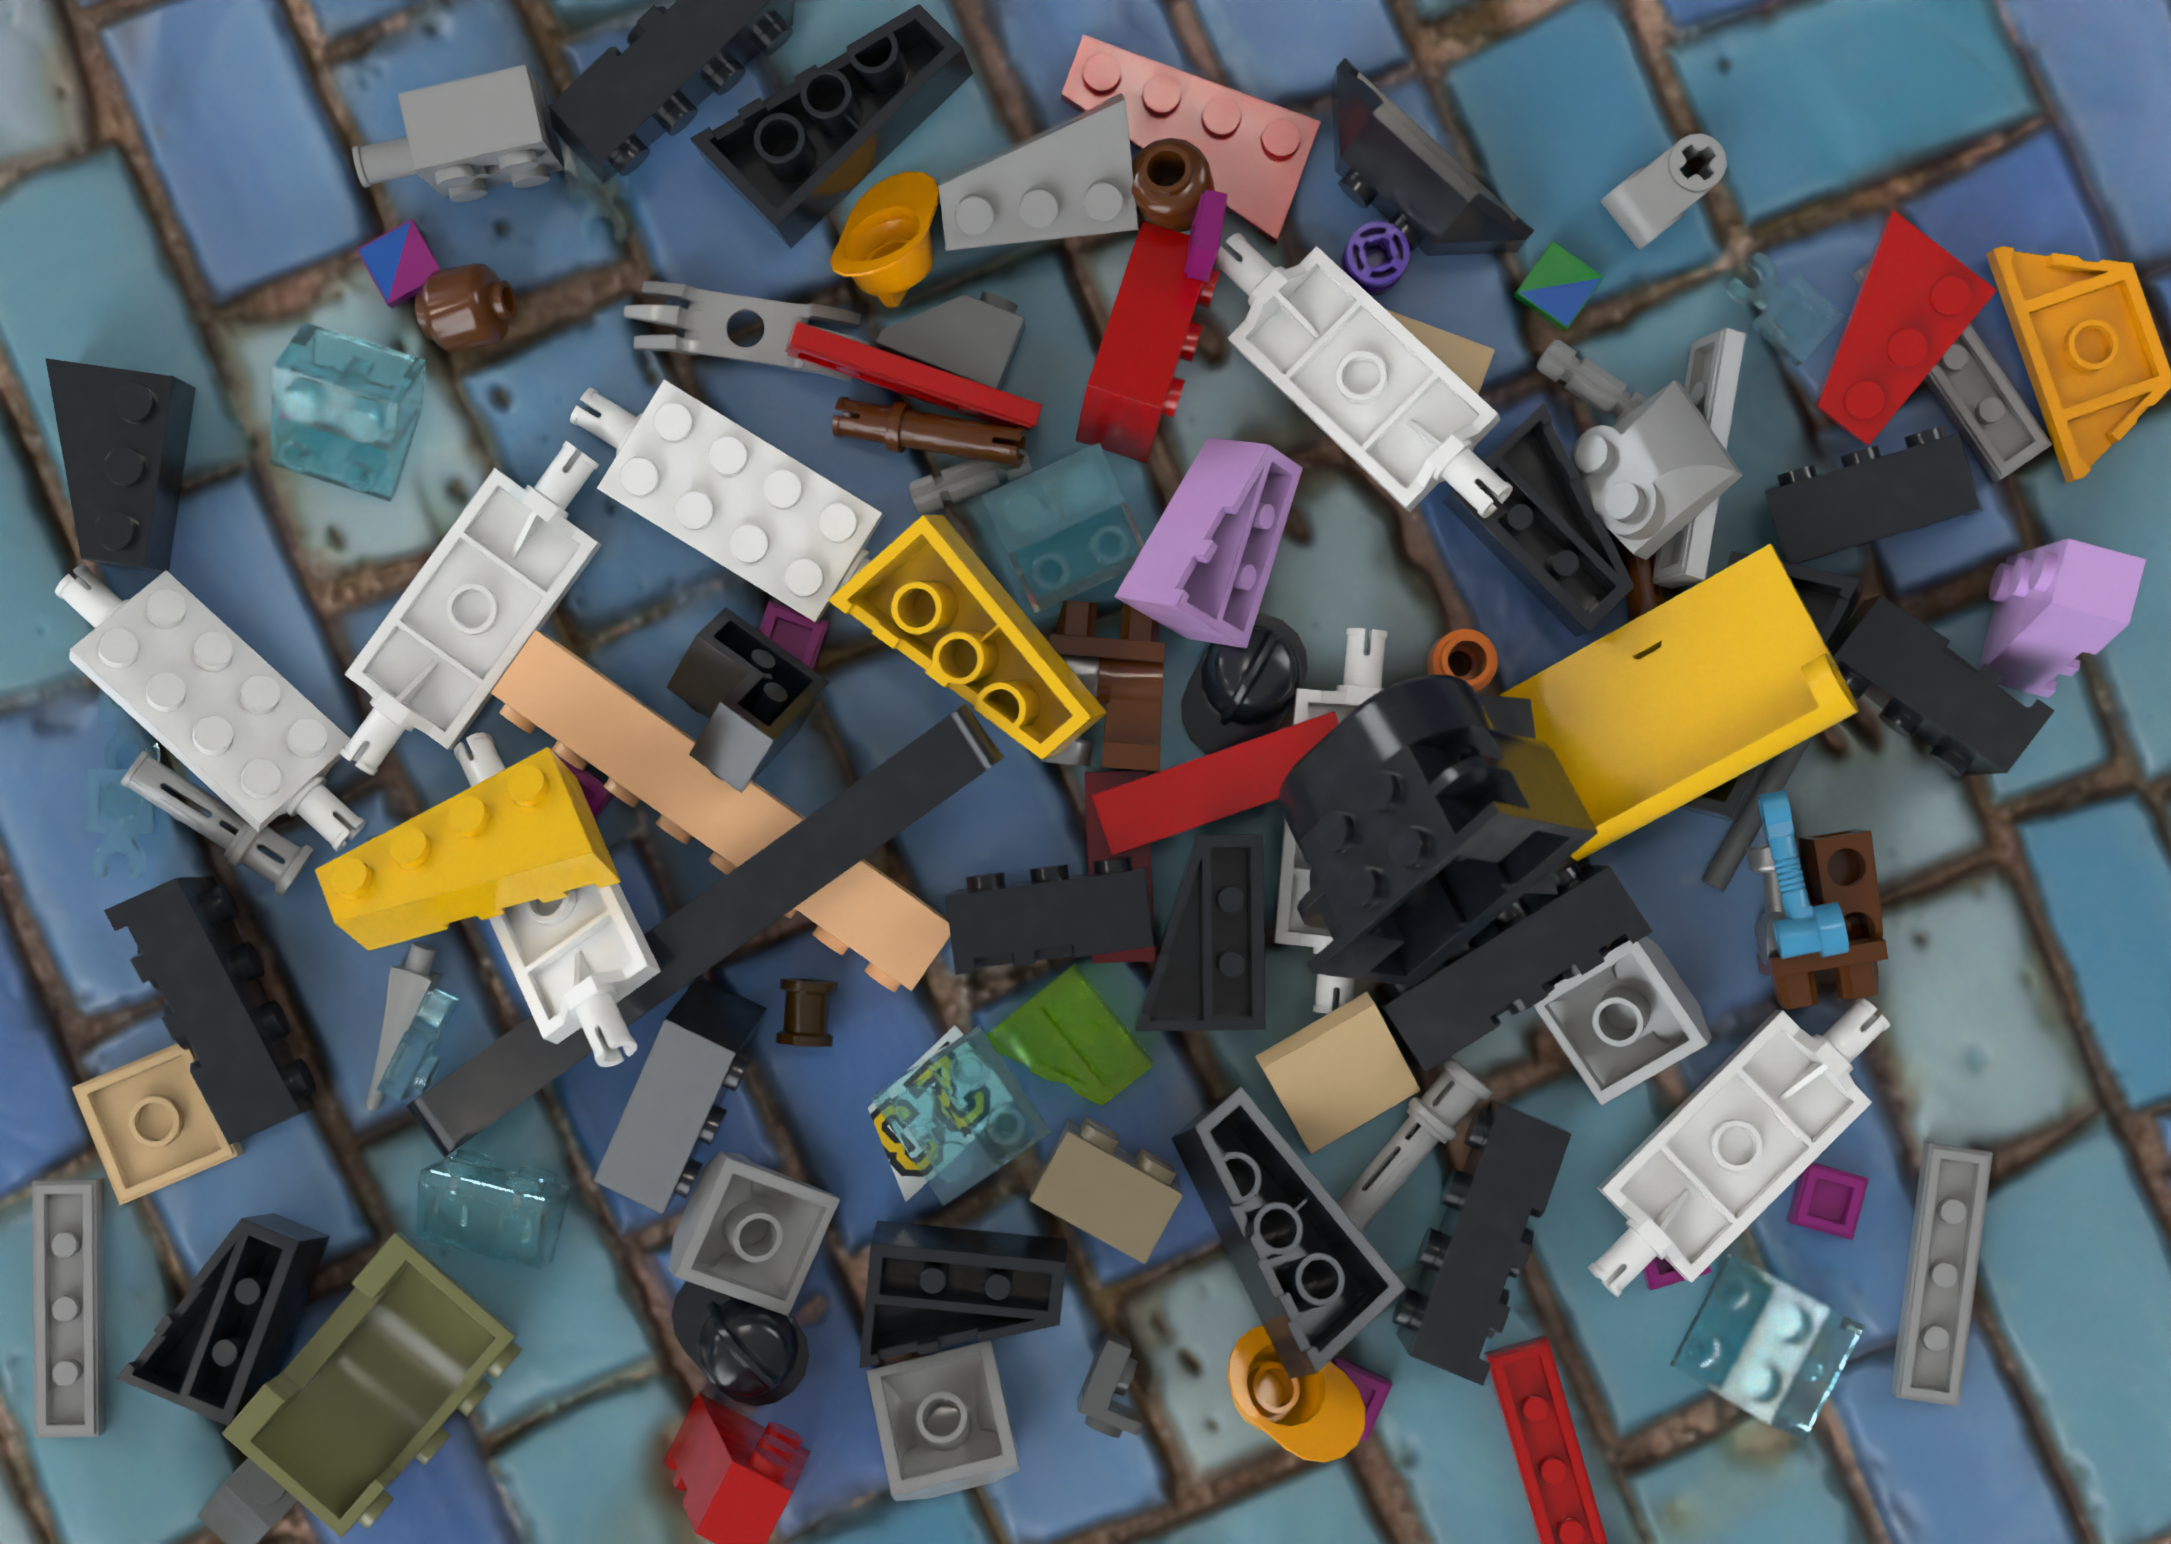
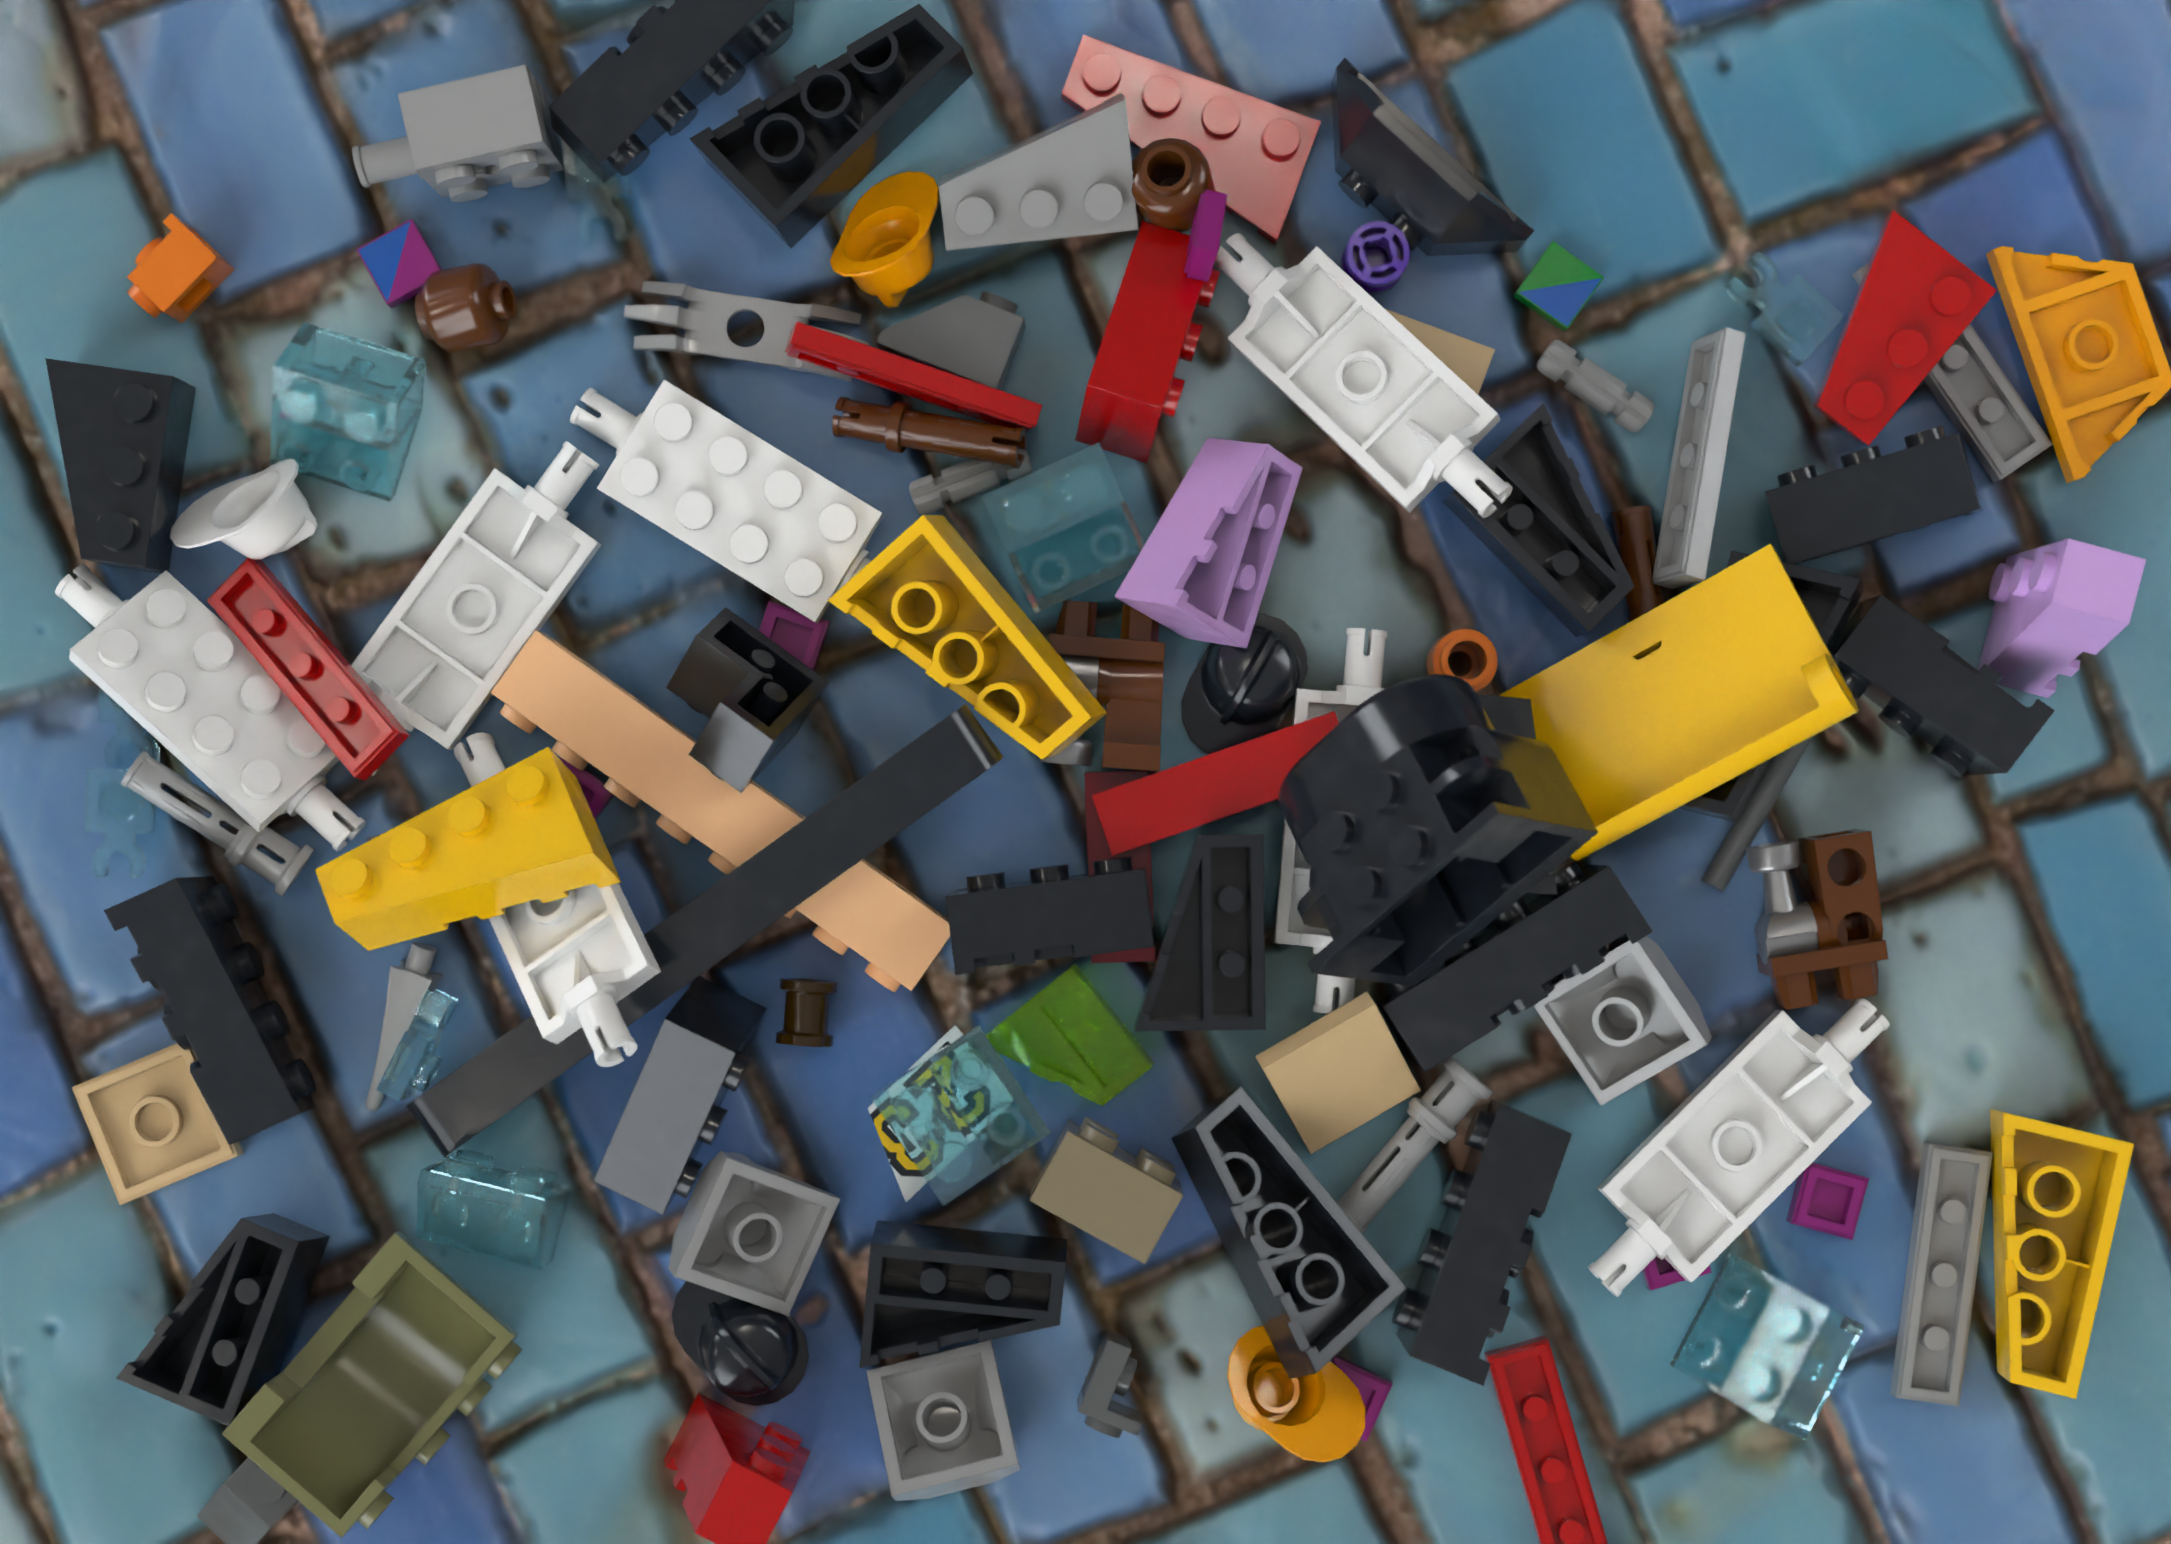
(68, 1307): light grey tile -> none
(176, 272): none -> orange brick
(252, 514): none -> white piece
(308, 668): none -> red tile
(1653, 470): light grey slope -> none
(1660, 192): light grey piece -> none
(1806, 927): dark azure brick -> none
(2051, 1244): none -> yellow wedge

